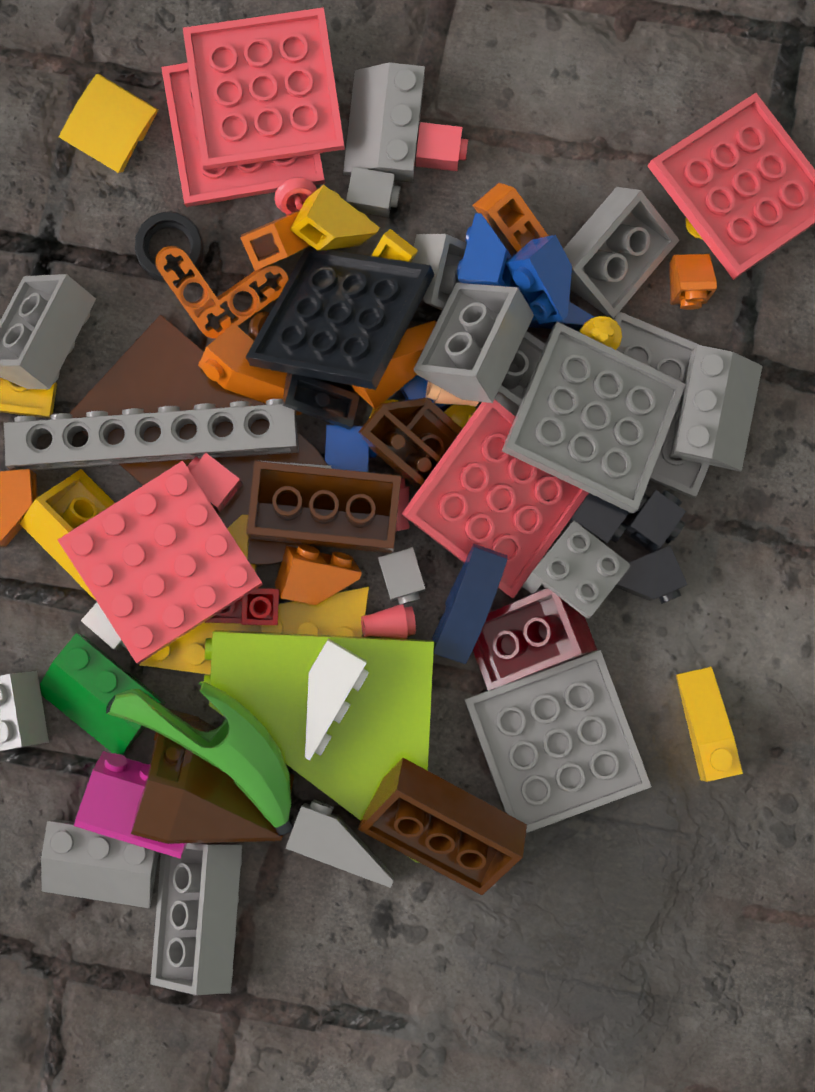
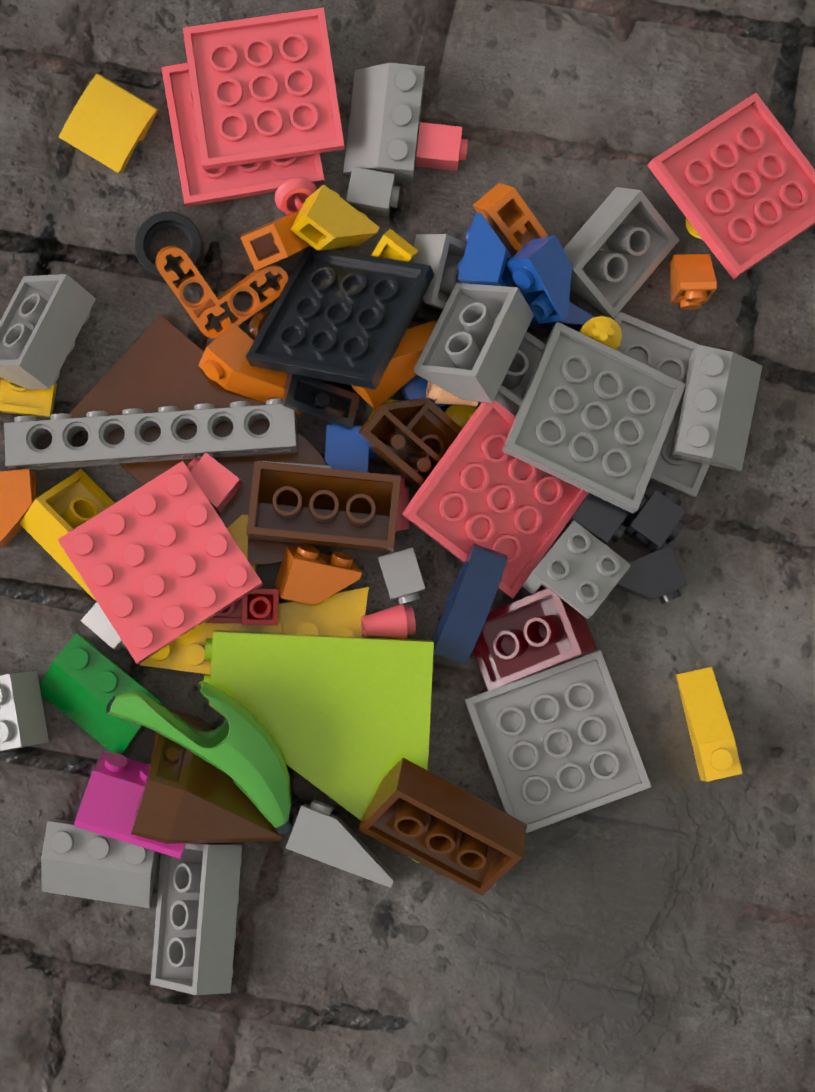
(328, 686): white slope -> none

